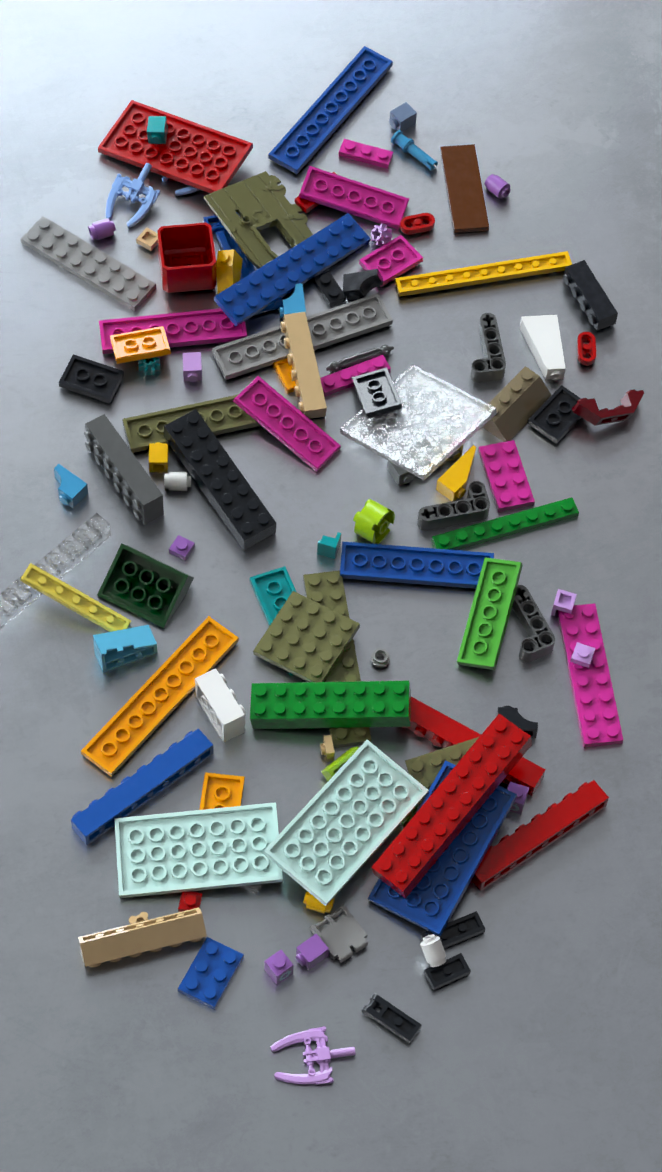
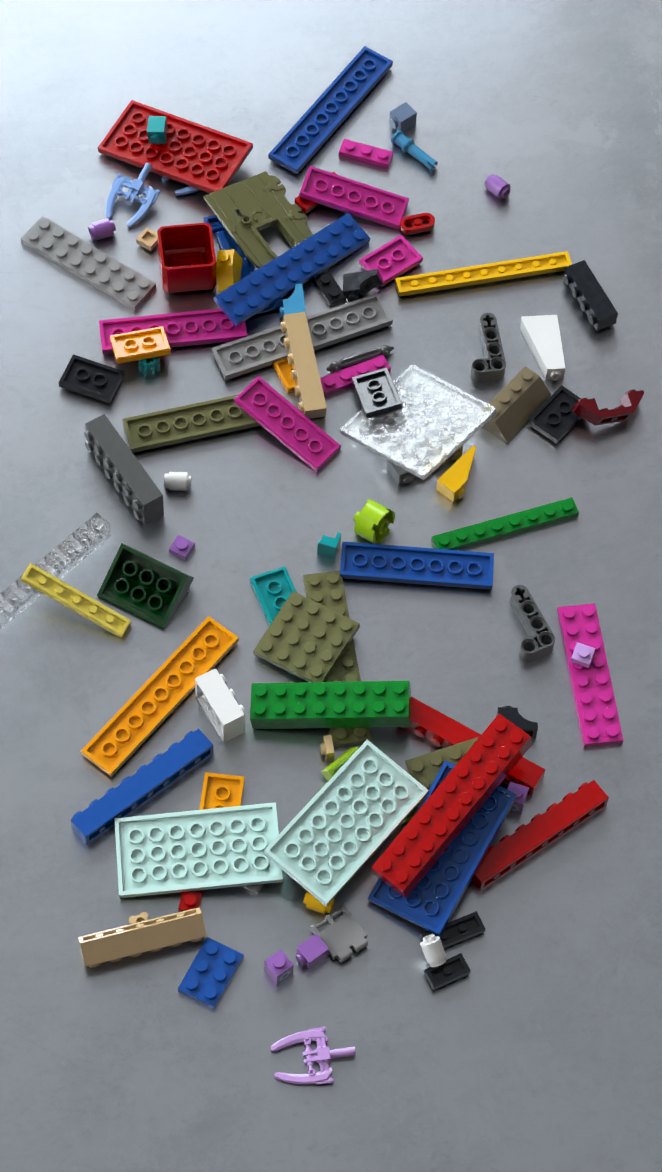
(72, 487): dark azure arch -> none
(123, 646): medium azure wedge -> none
(158, 457): yellow brick -> none
(192, 367): lavender brick -> none
(220, 479): black brick -> none
(380, 653): light grey plate -> none
(381, 234): lavender gear -> none
(392, 1018): black plate -> none
(431, 516): dark grey beam -> none
(464, 188): reddish brown tile -> none
(489, 613): bright green plate -> none
(506, 476): dark pink plate -> none
(563, 602): lavender panel -> none
(586, 350): red plate -> none

